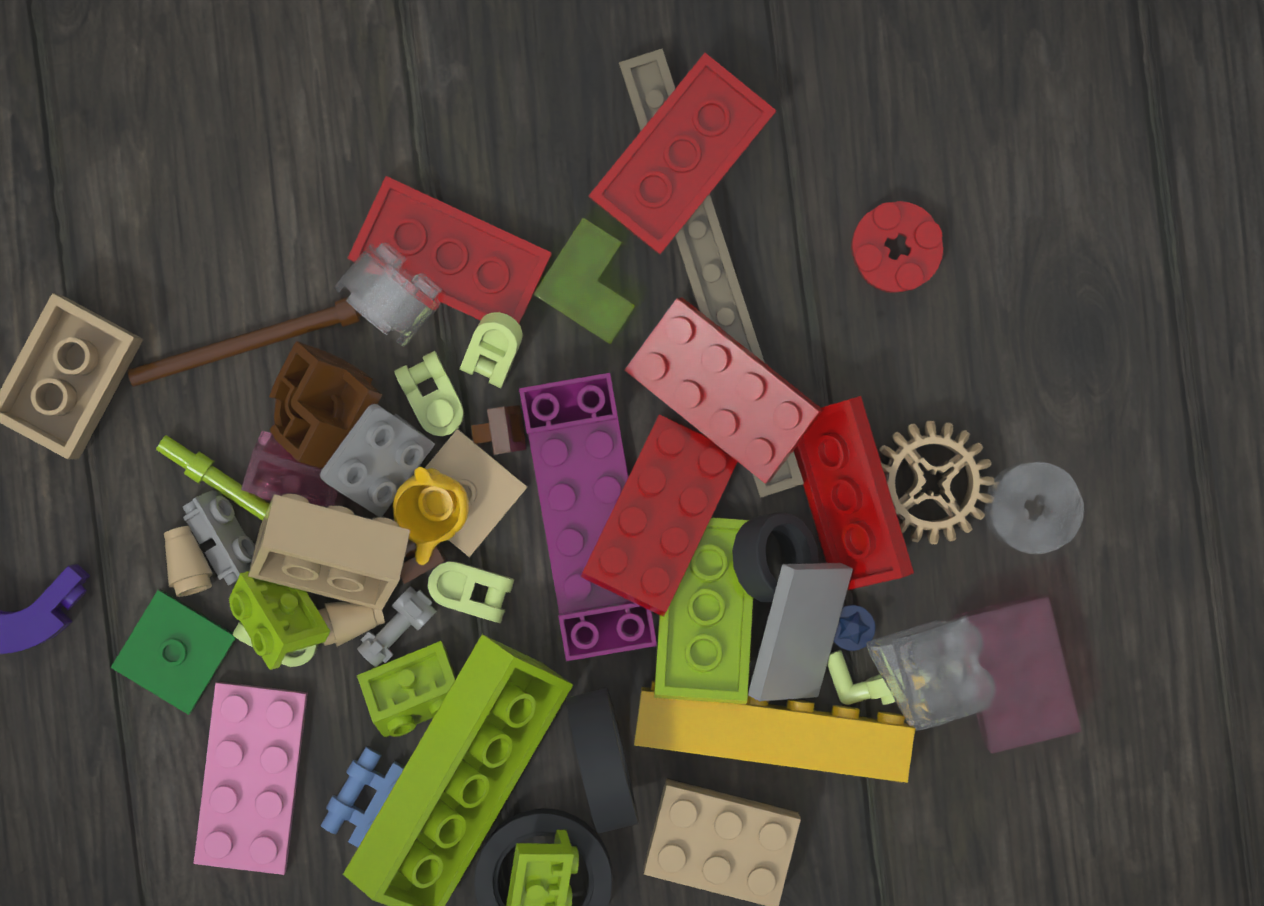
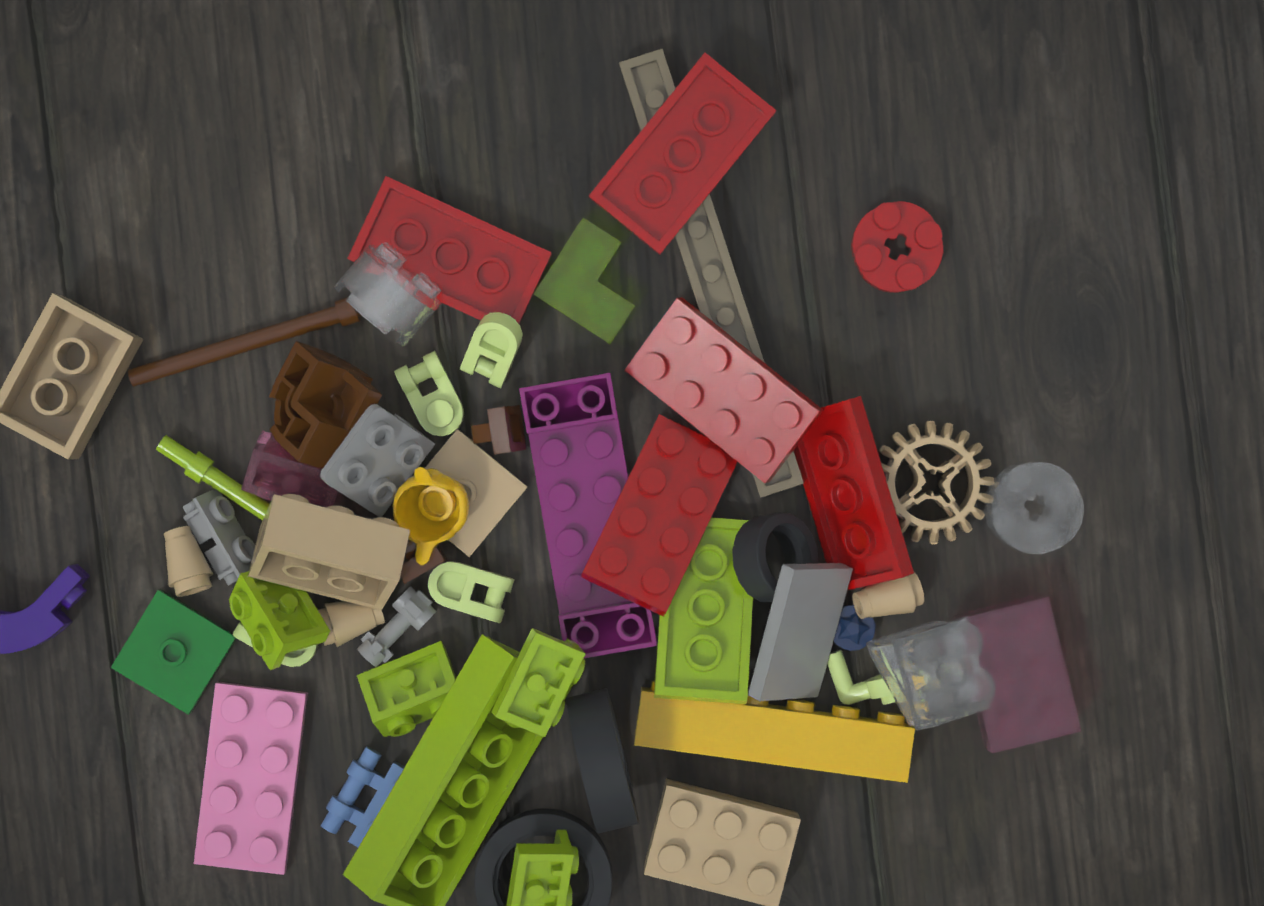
(540, 682): none -> lime bracket
(889, 597): none -> tan cone

